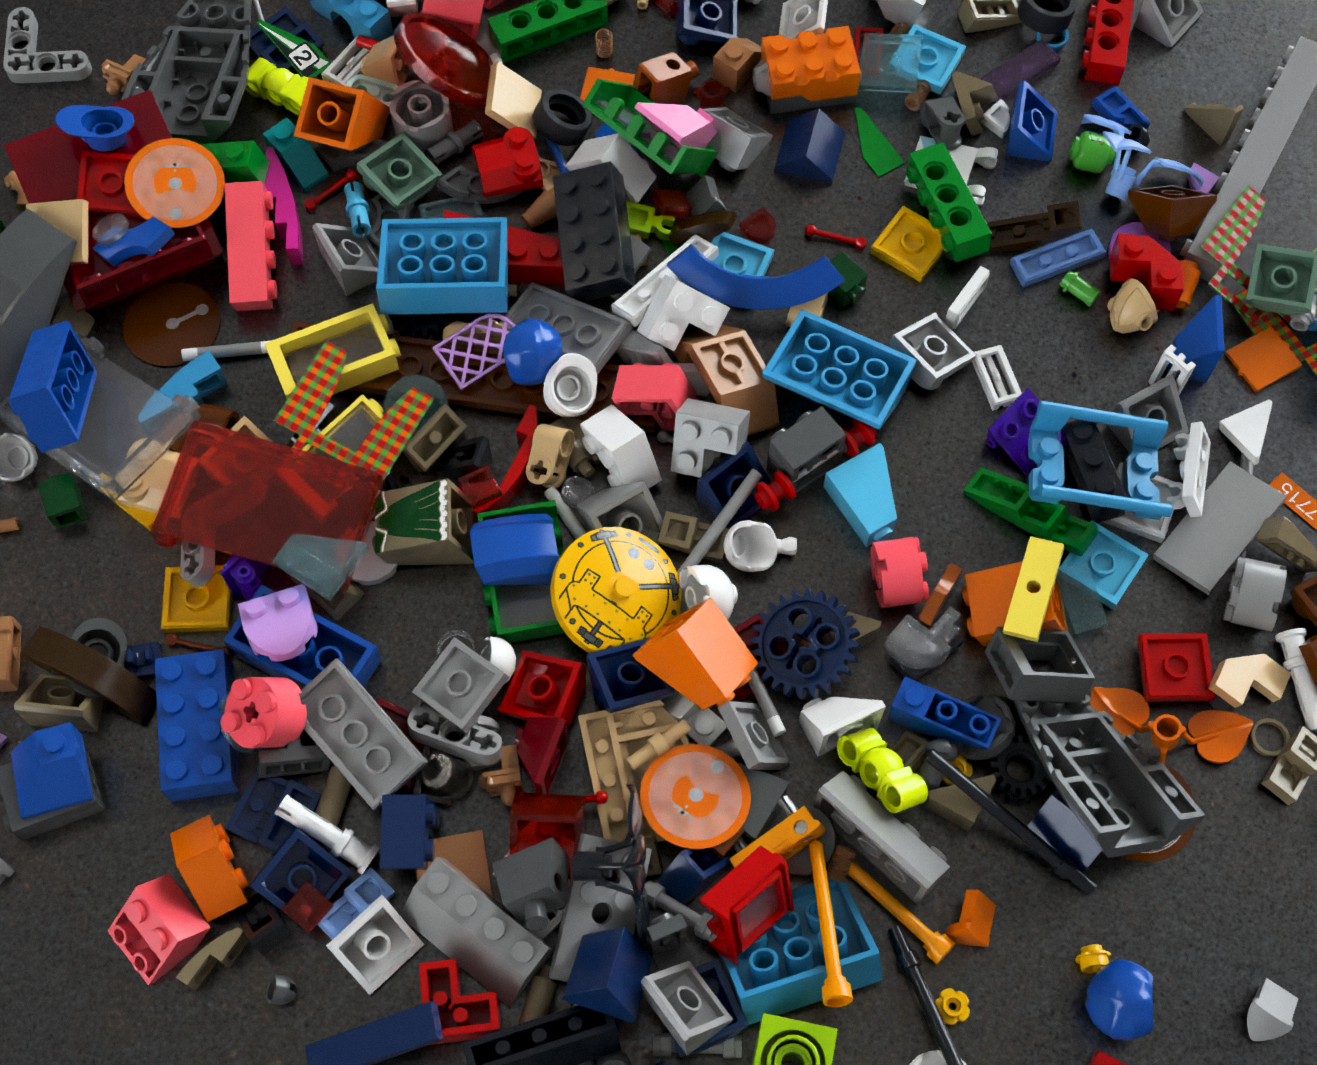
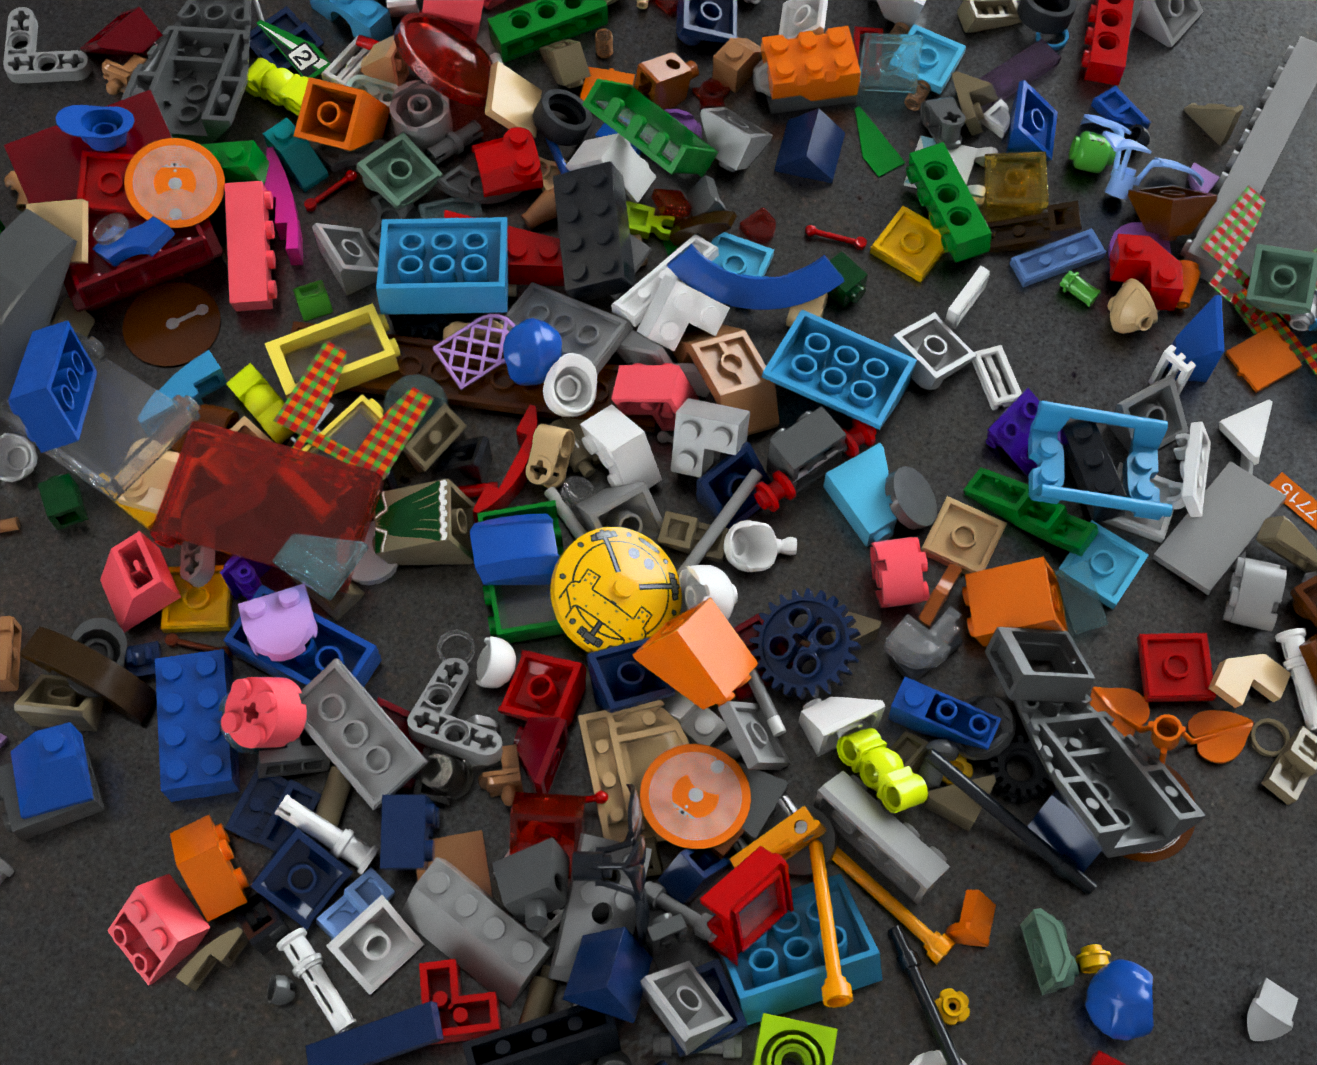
(125, 35): none -> dark red slope
(137, 581): none -> coral slope
(229, 350): light grey bar -> none
(260, 401): none -> neon yellow piece
(307, 907): clear red tile -> none
(308, 966): none -> white pin
(313, 300): none -> bright green slope
(357, 209): medium azure pin -> none
(460, 684): light grey tile -> none
(480, 486): clear red tile -> none
(566, 62): none -> dark tan slope
(658, 744): tan bar -> none
(680, 123): bright pink slope -> none
(847, 856): medium nougat piece -> none
(911, 498): none -> dark grey tile
(963, 537): none -> tan tile
(1017, 182): none -> clear yellow slope
(1038, 571): light yellow tile -> none
(1049, 951): none -> sand green slope

